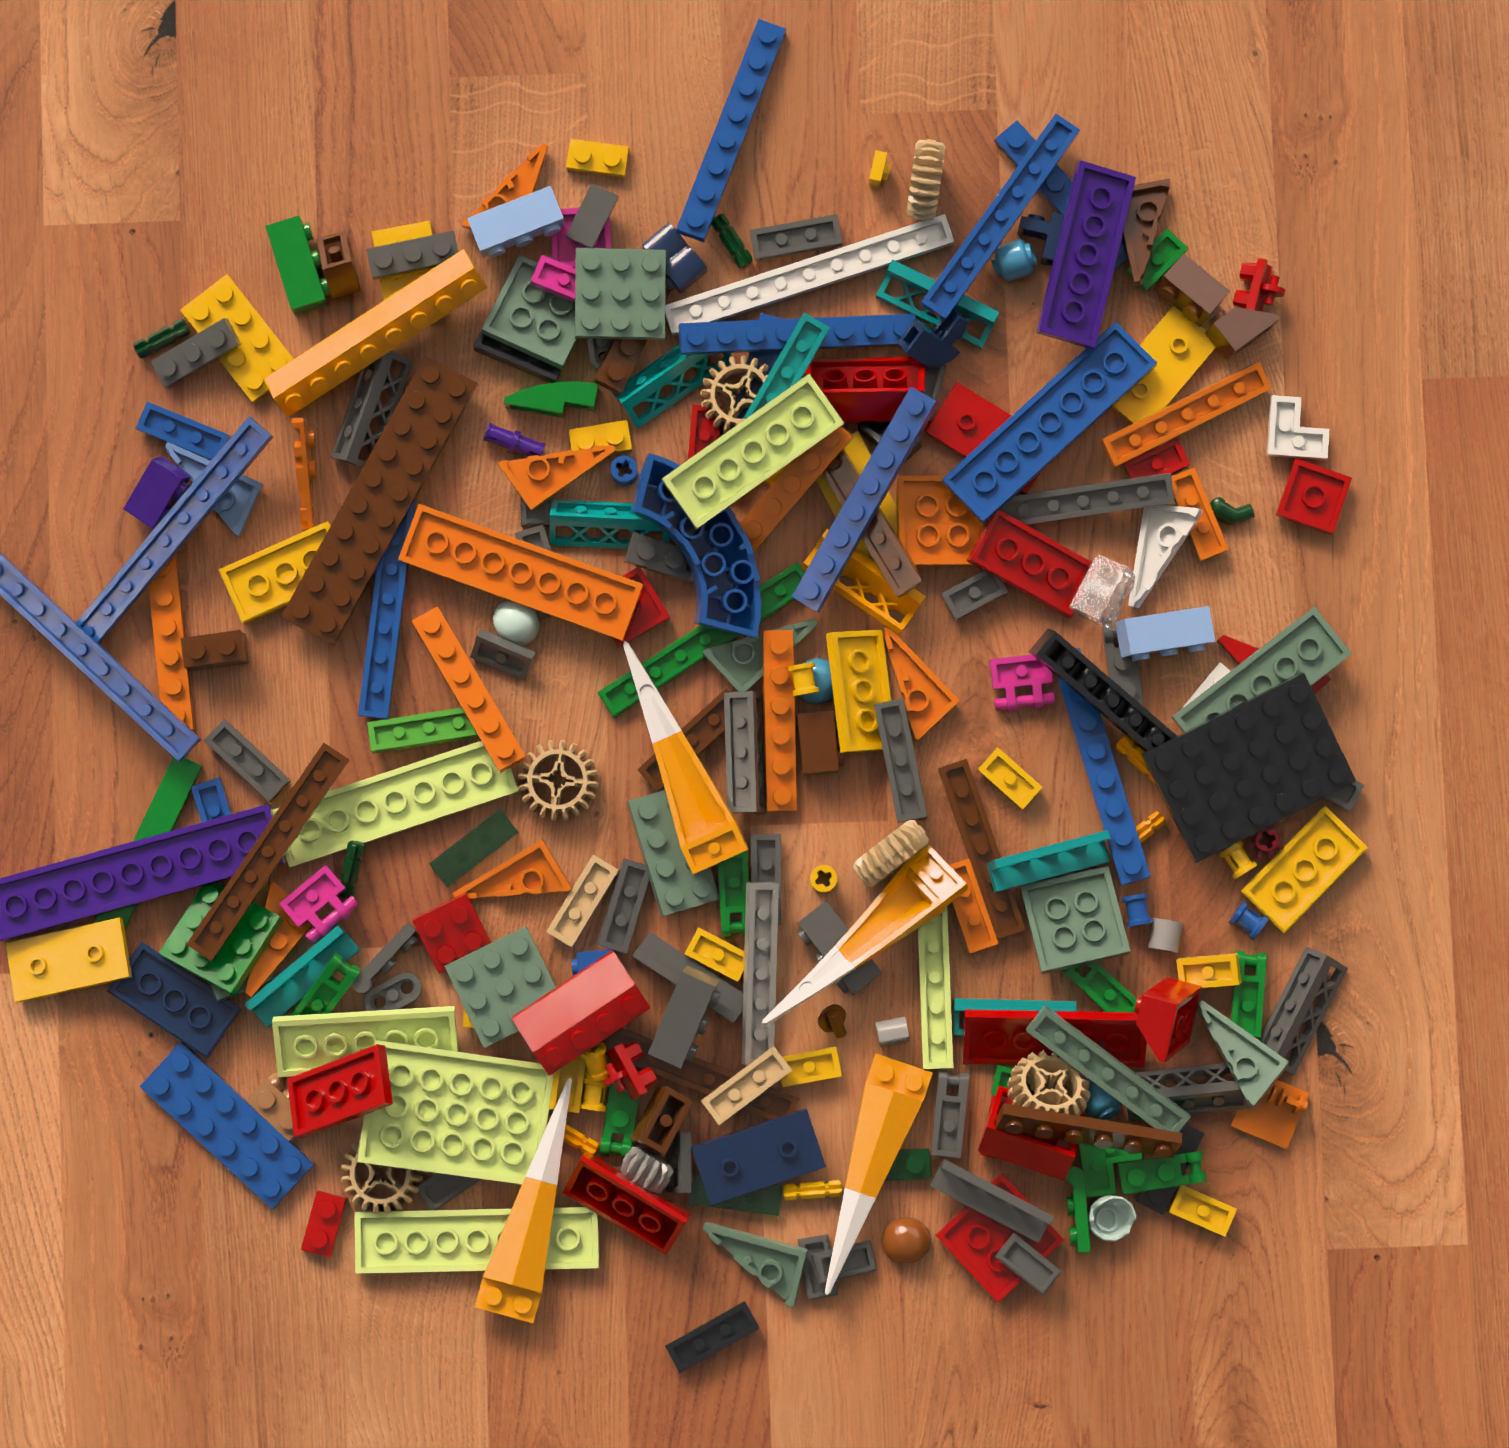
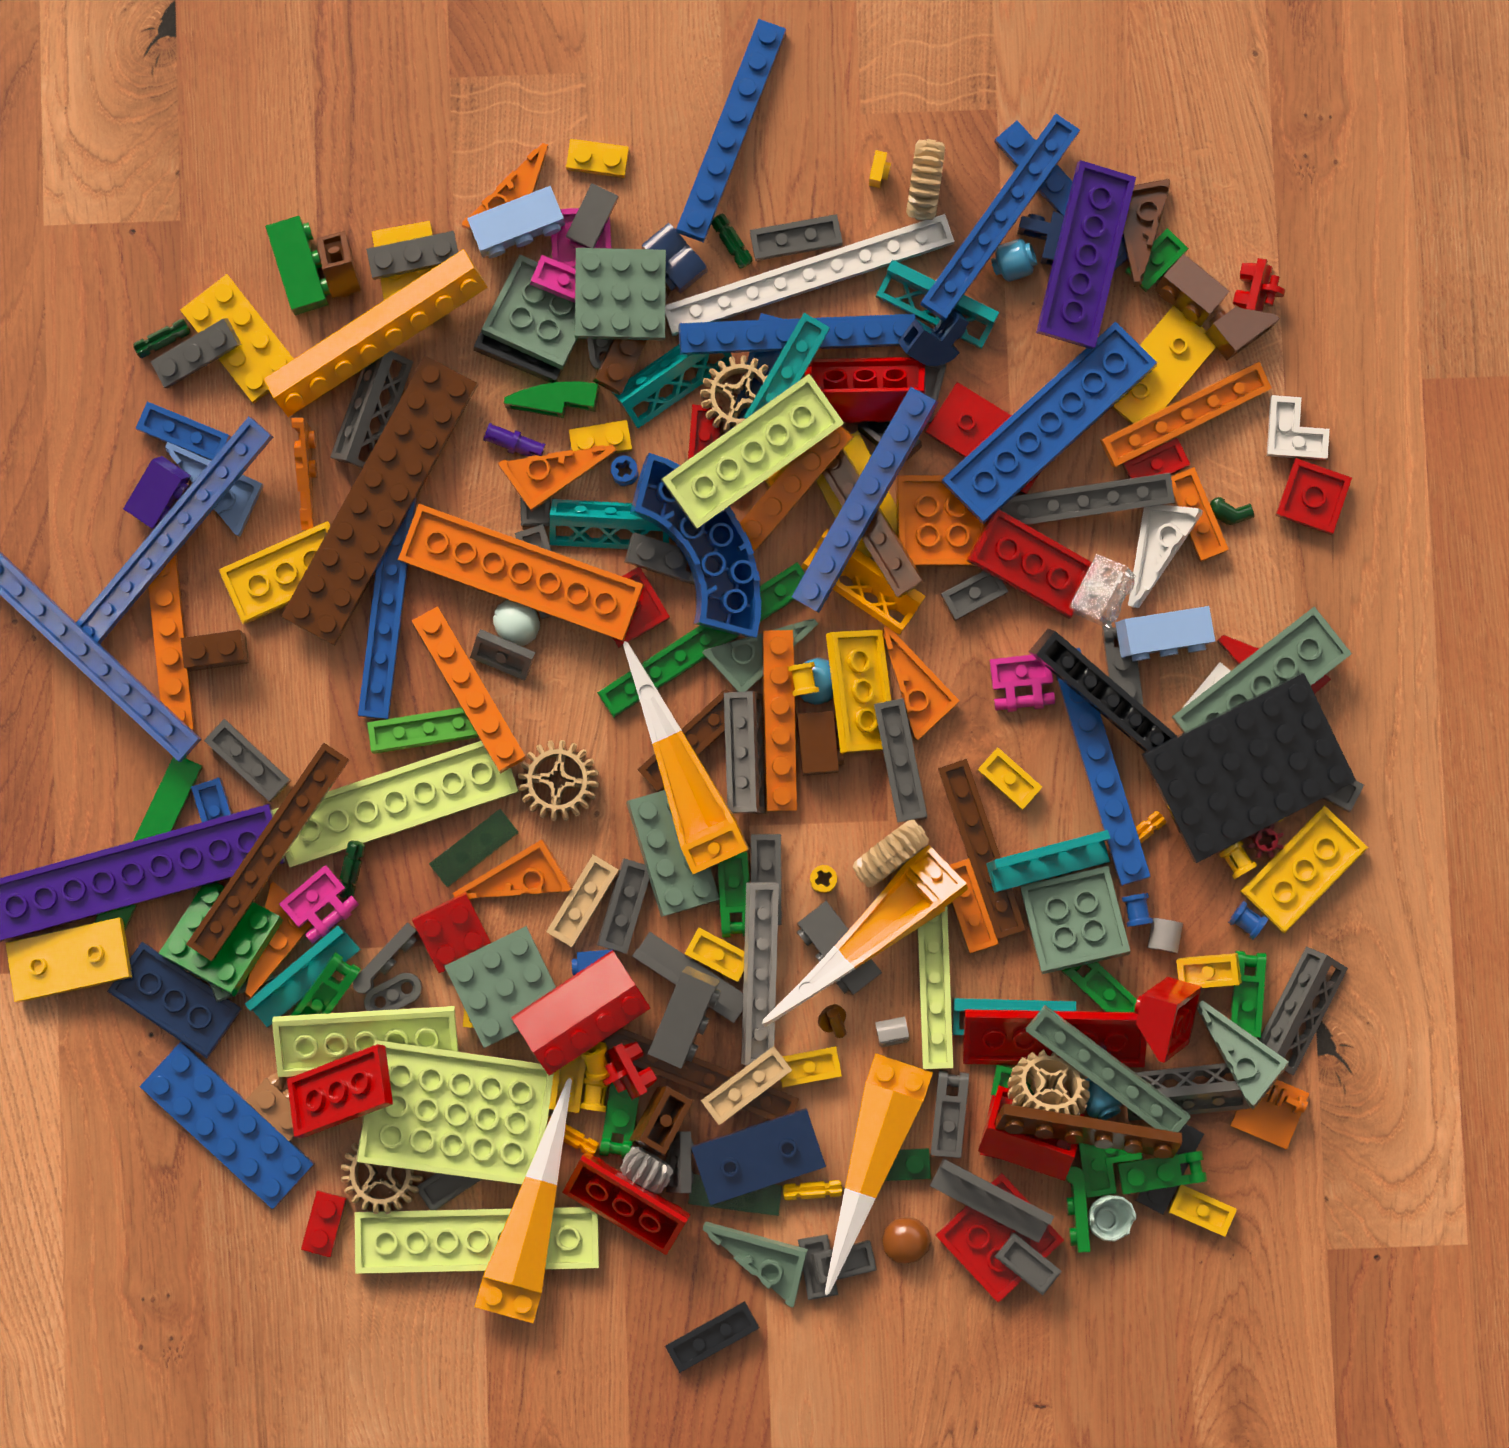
(1126, 746): light orange axle -> none

